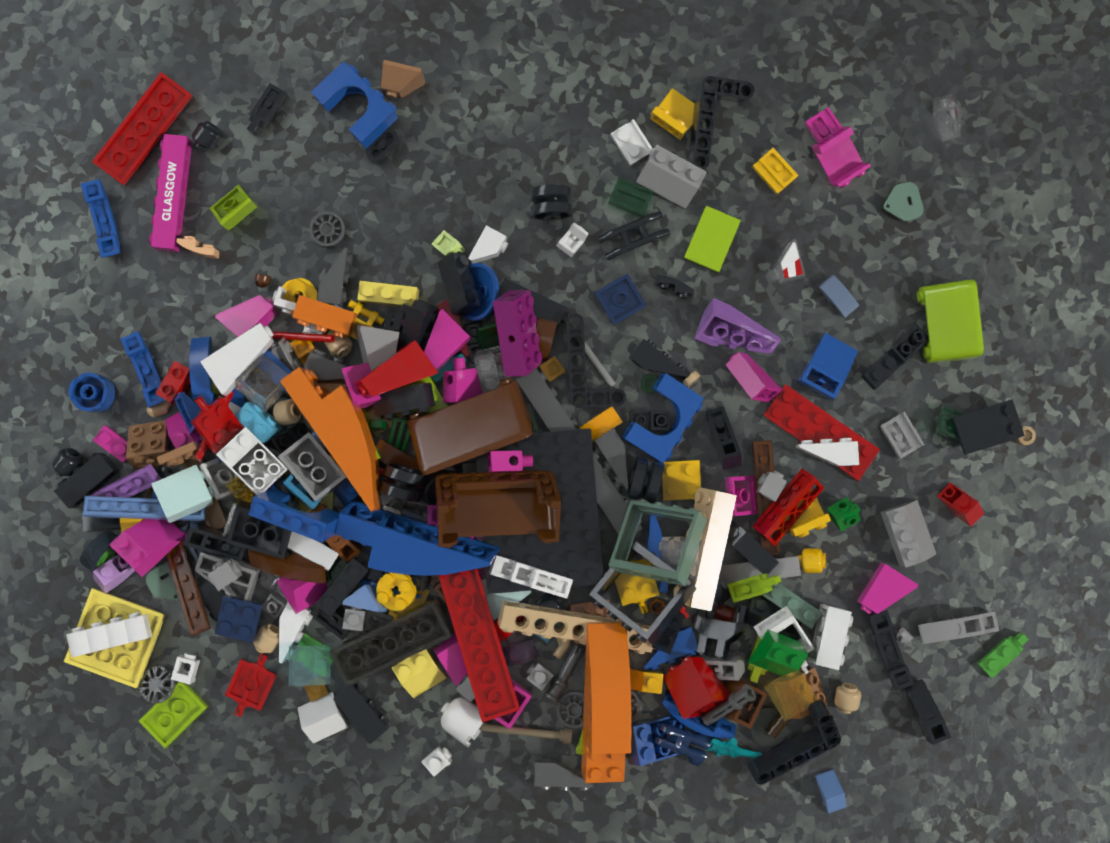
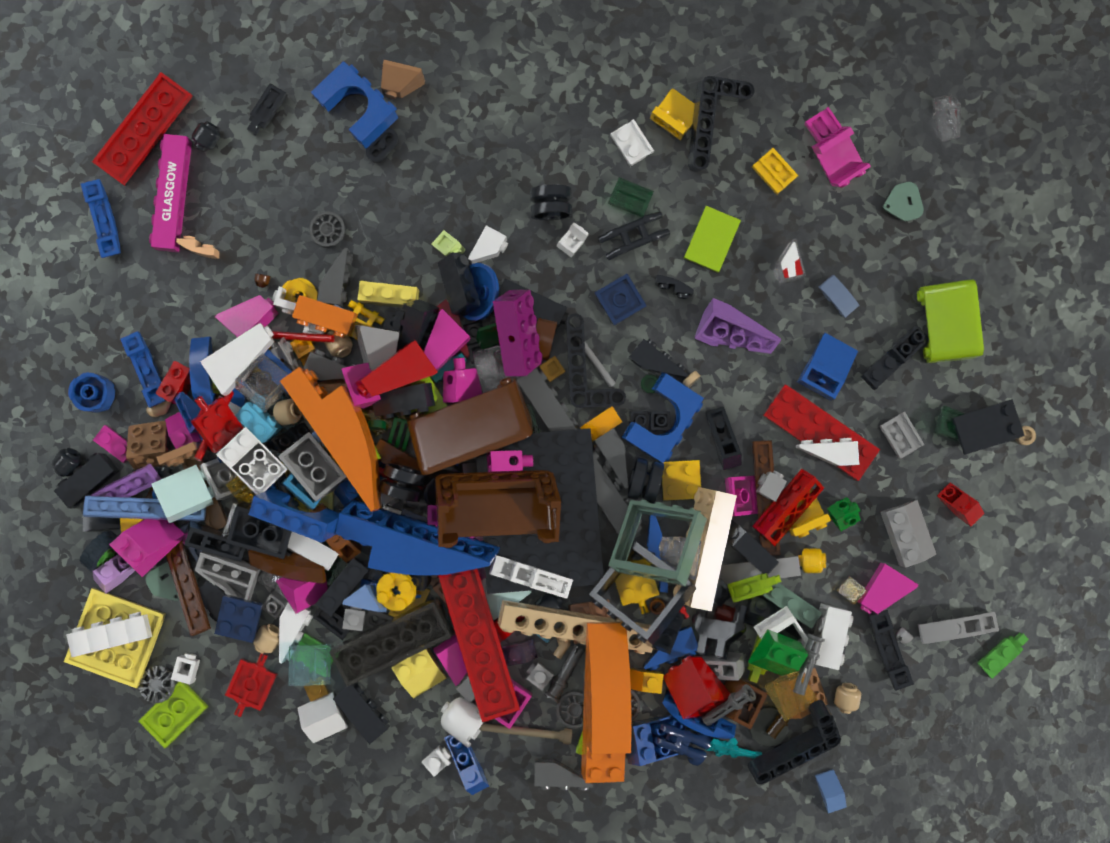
(225, 573): light grey brick -> none
(233, 207): lime slope -> none
(467, 766): none -> blue slope
(671, 176): light grey slope -> none
(753, 377): dark pink slope -> none
(800, 687): none -> dark grey pin
(852, 590): none -> clear yellow slope
(927, 713): black slope -> none

